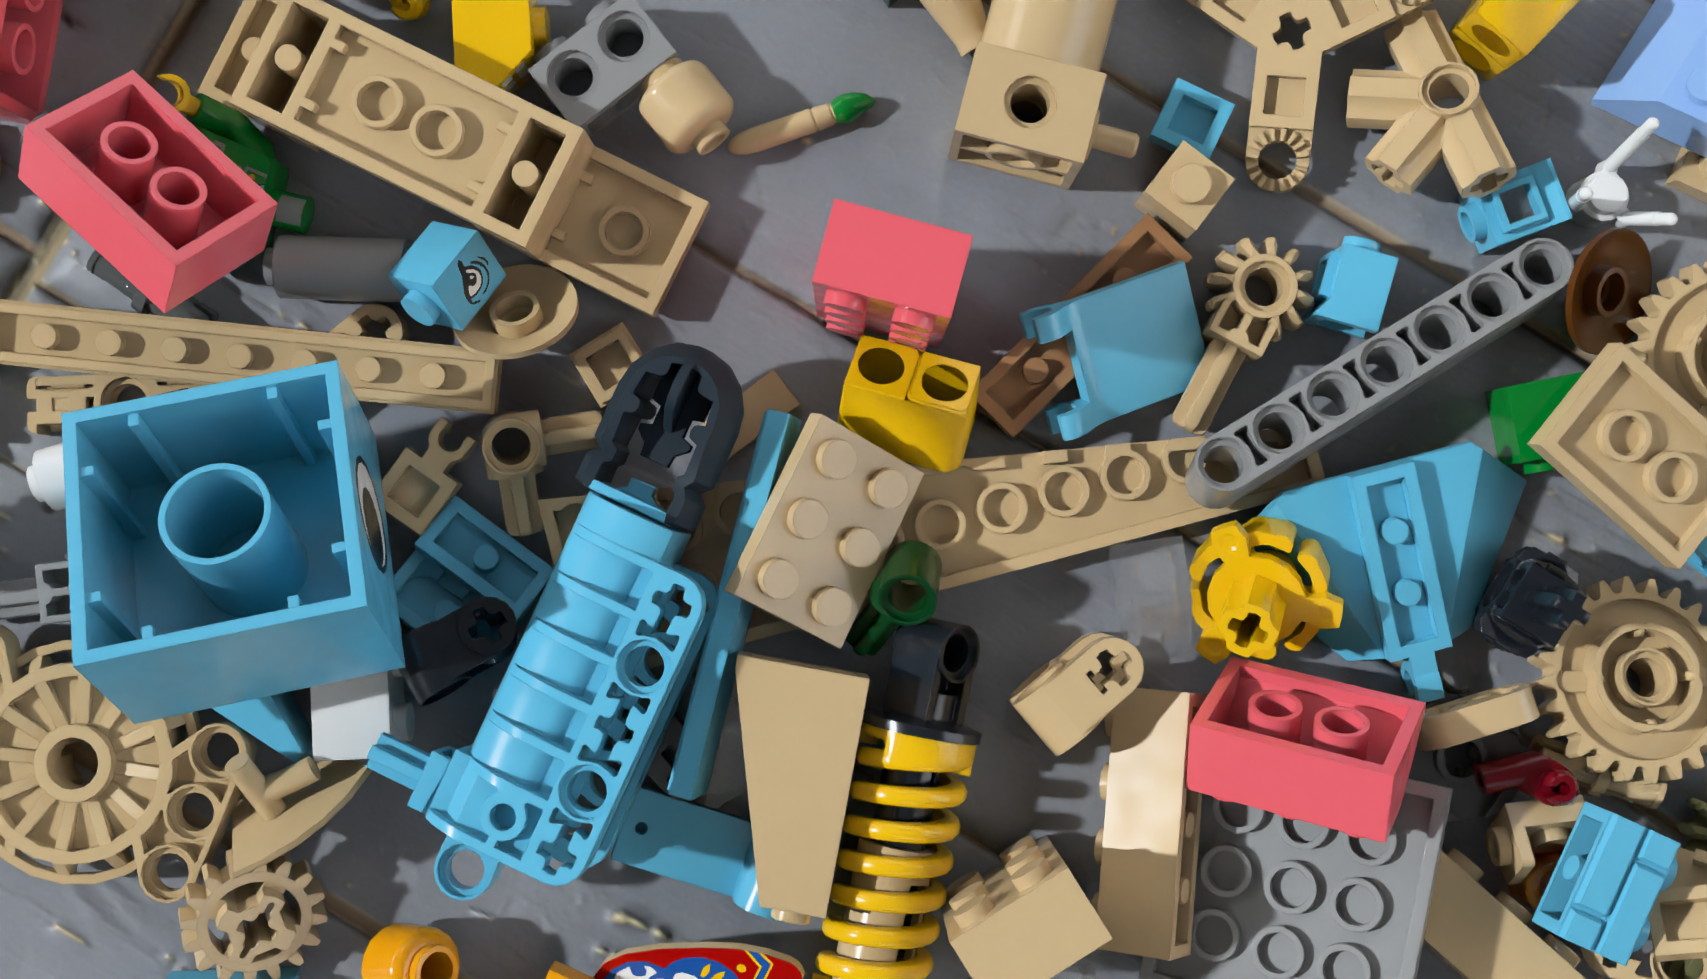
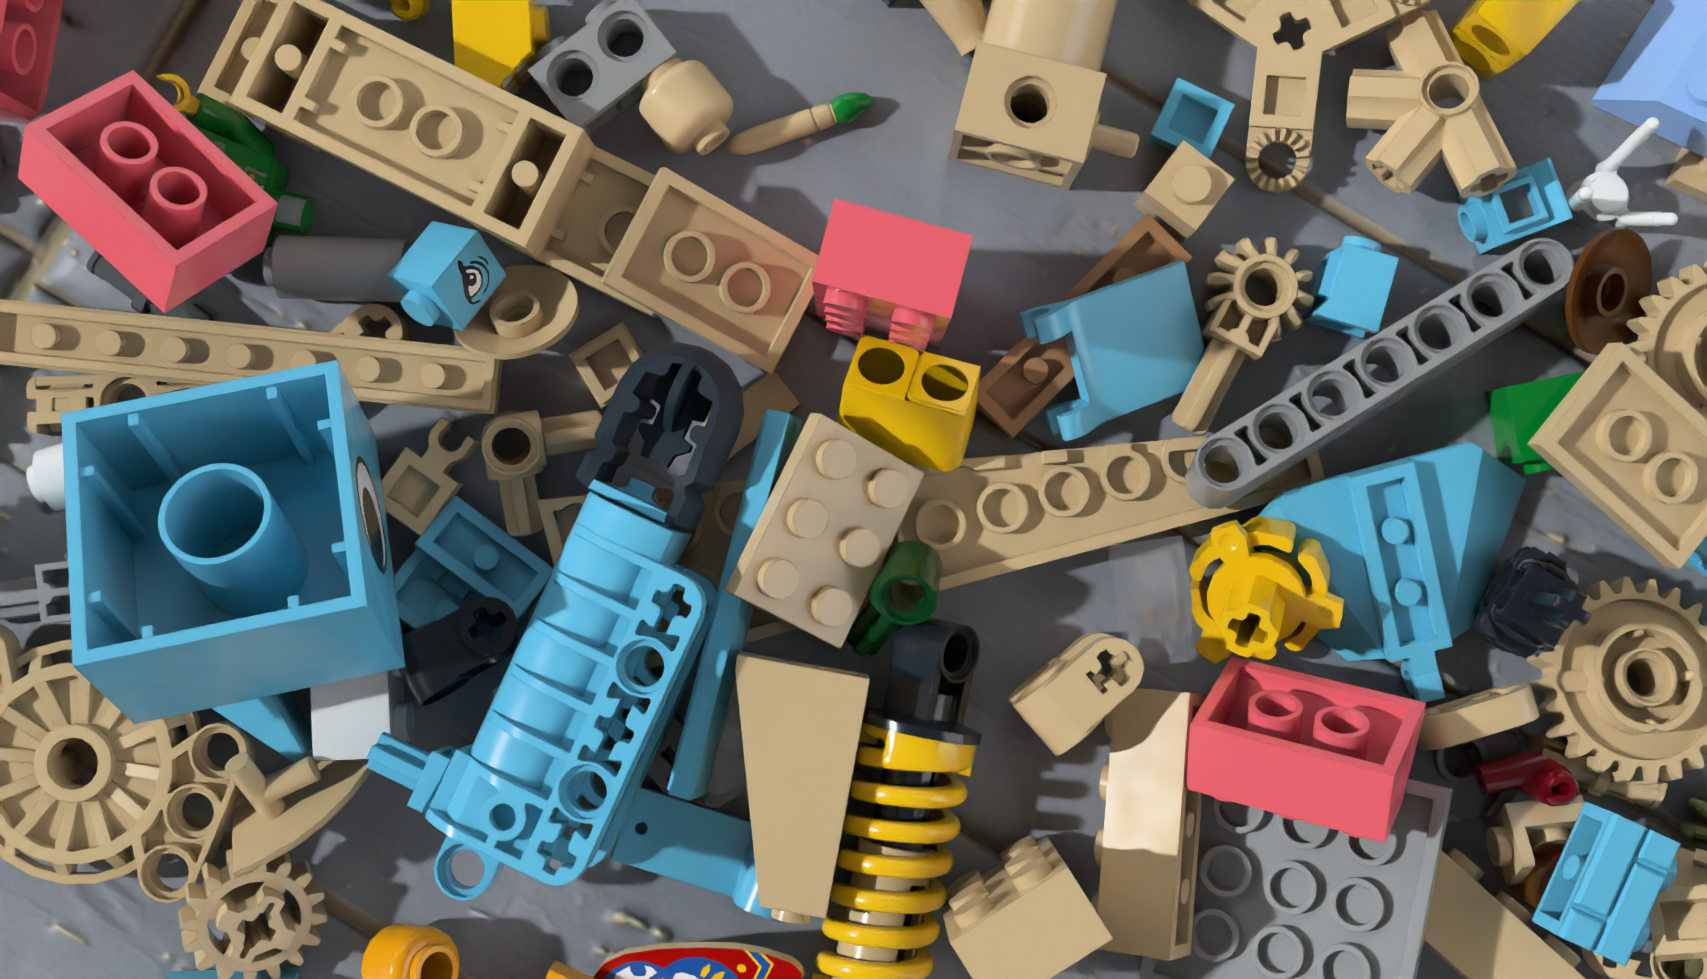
(713, 271): none -> tan plate

